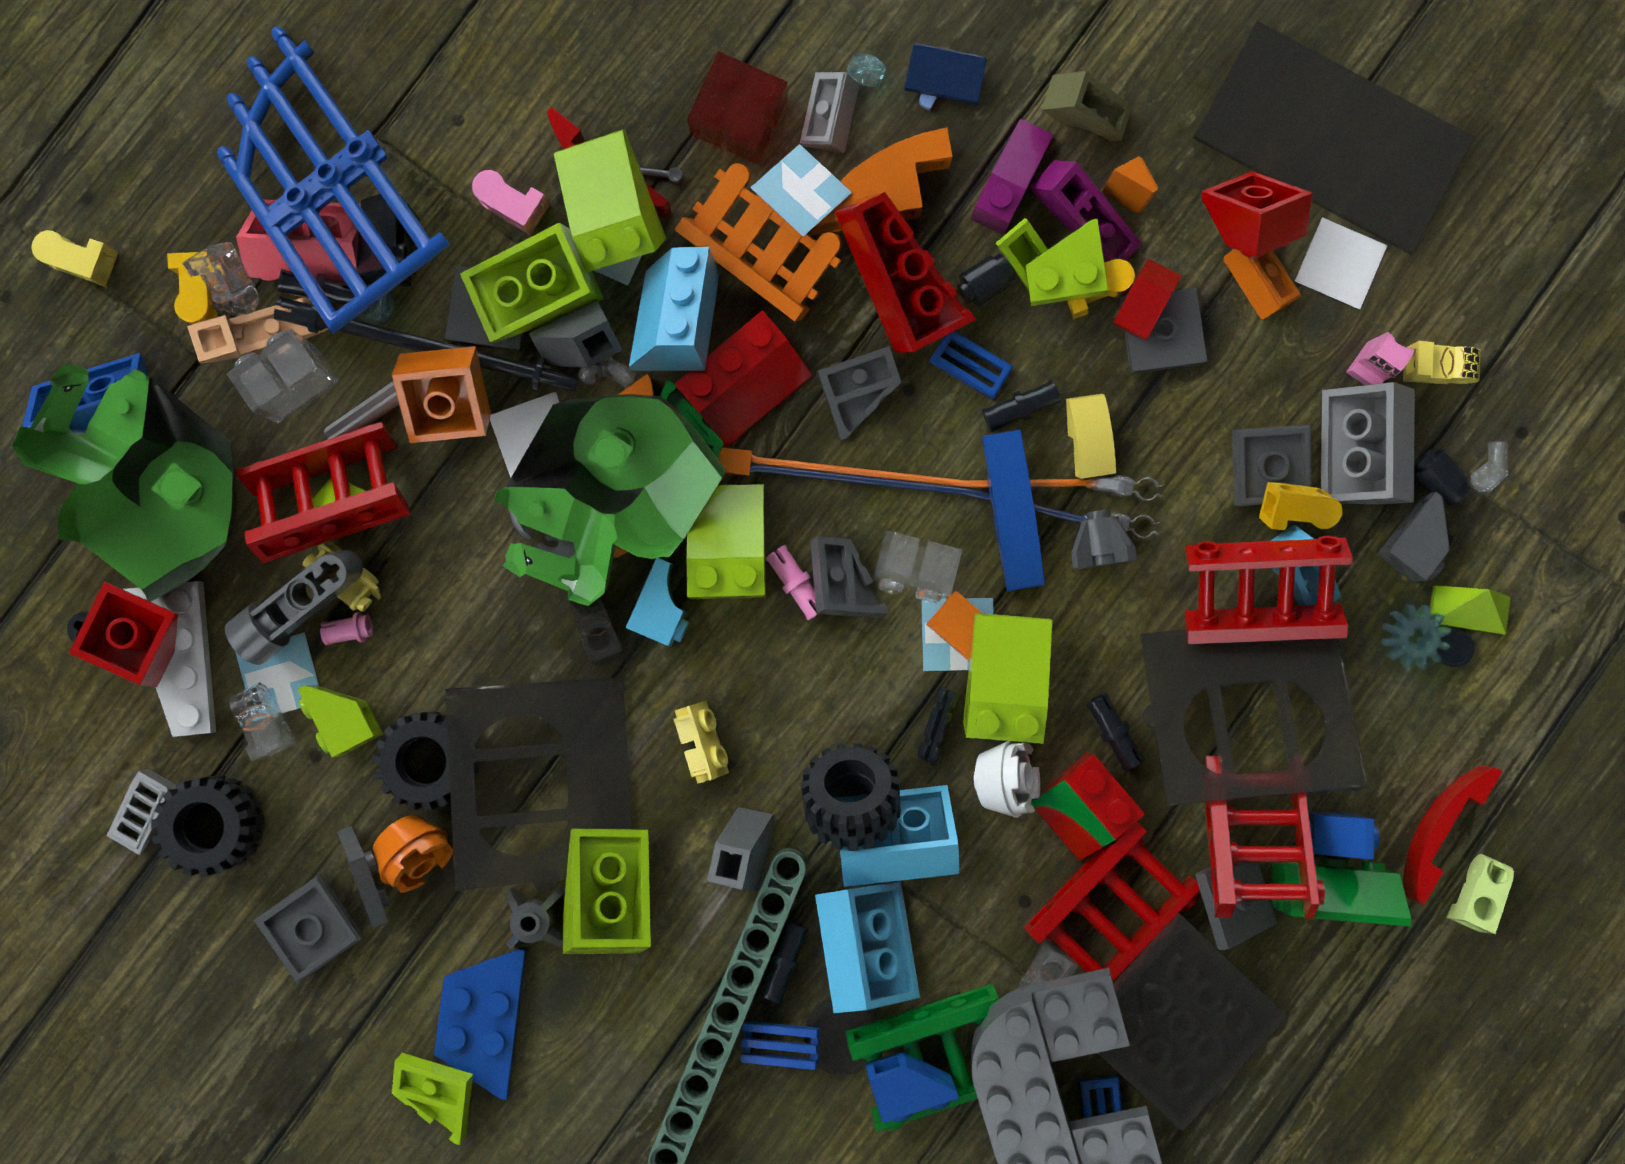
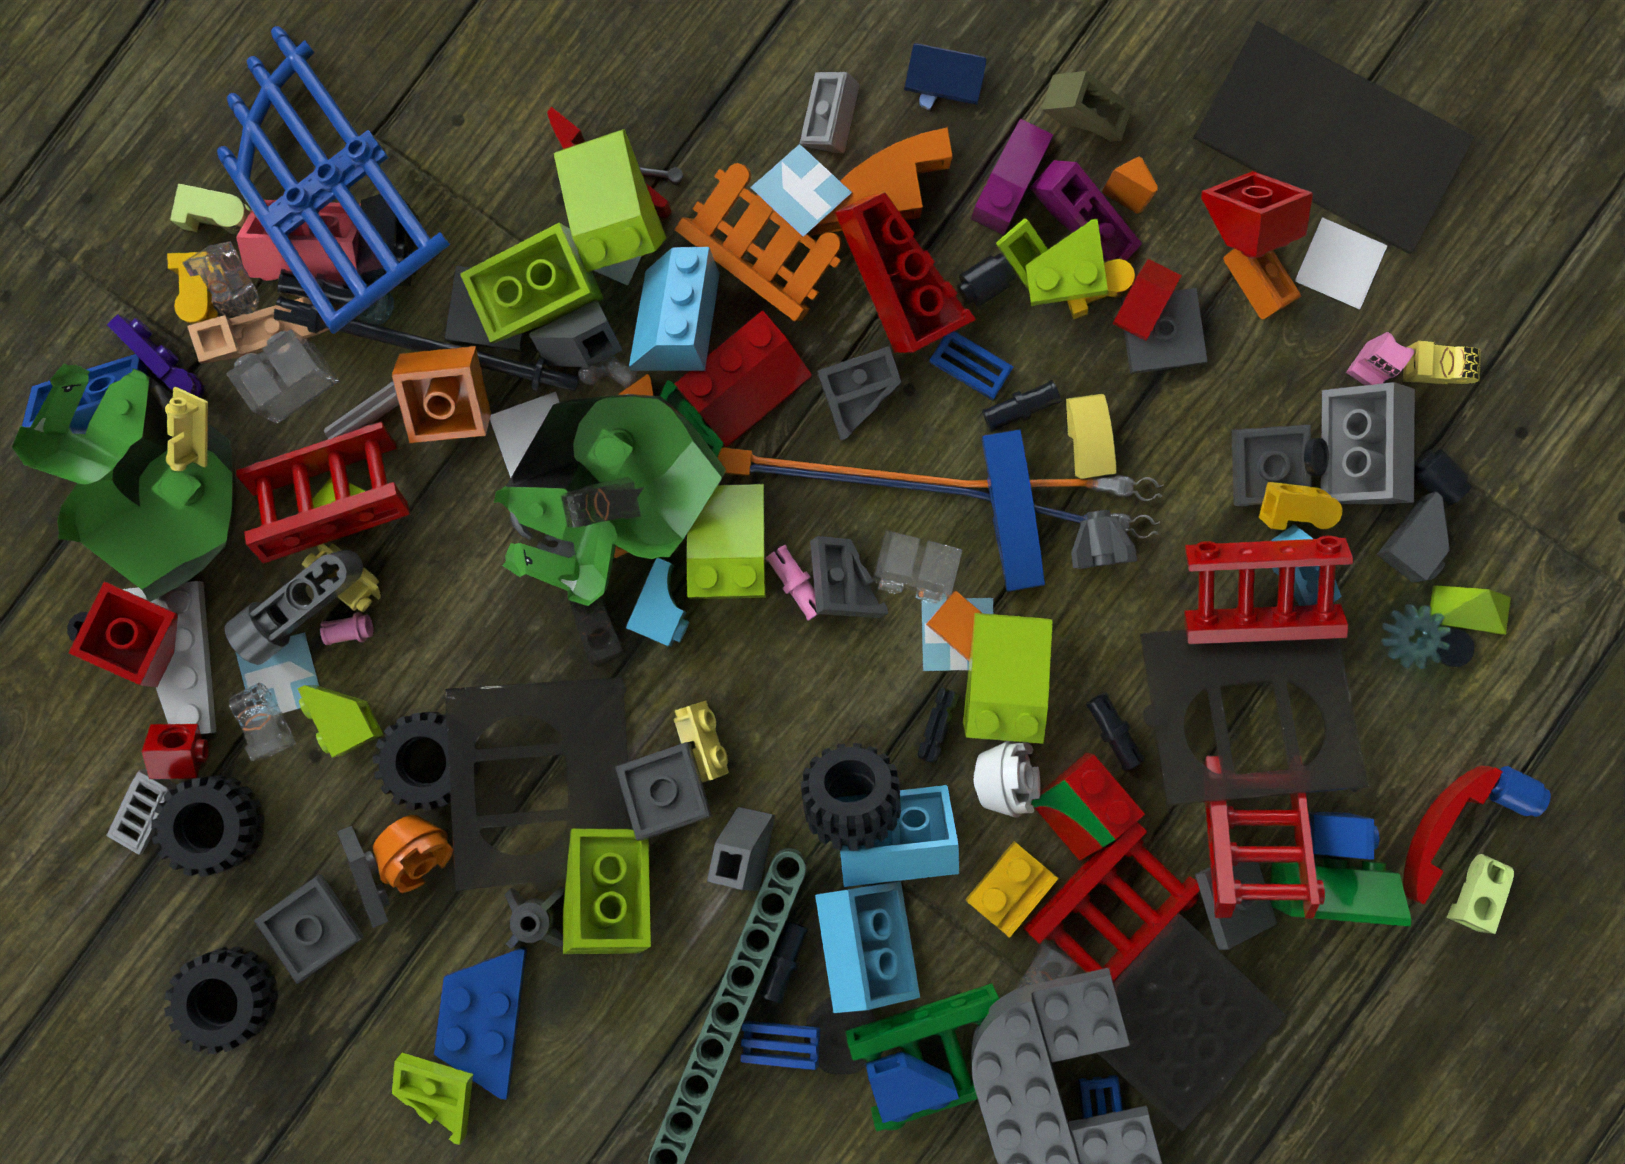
(88, 263): light yellow leg -> none
(158, 359): none -> dark purple hinge
(174, 751): none -> red brick
(189, 428): none -> light yellow hinge
(190, 1004): none -> black tyre
(208, 207): none -> yellowish green leg
(508, 203): bright pink leg -> none
(601, 503): none -> clear smoke leg
(663, 791): none -> dark grey plate
(737, 100): clear red piece -> none
(866, 69): clear light blue tile -> none
(1011, 889): none -> yellow plate
(1316, 456): none -> black piece
(1494, 470): clear arm -> none
(1520, 793): none -> blue brick

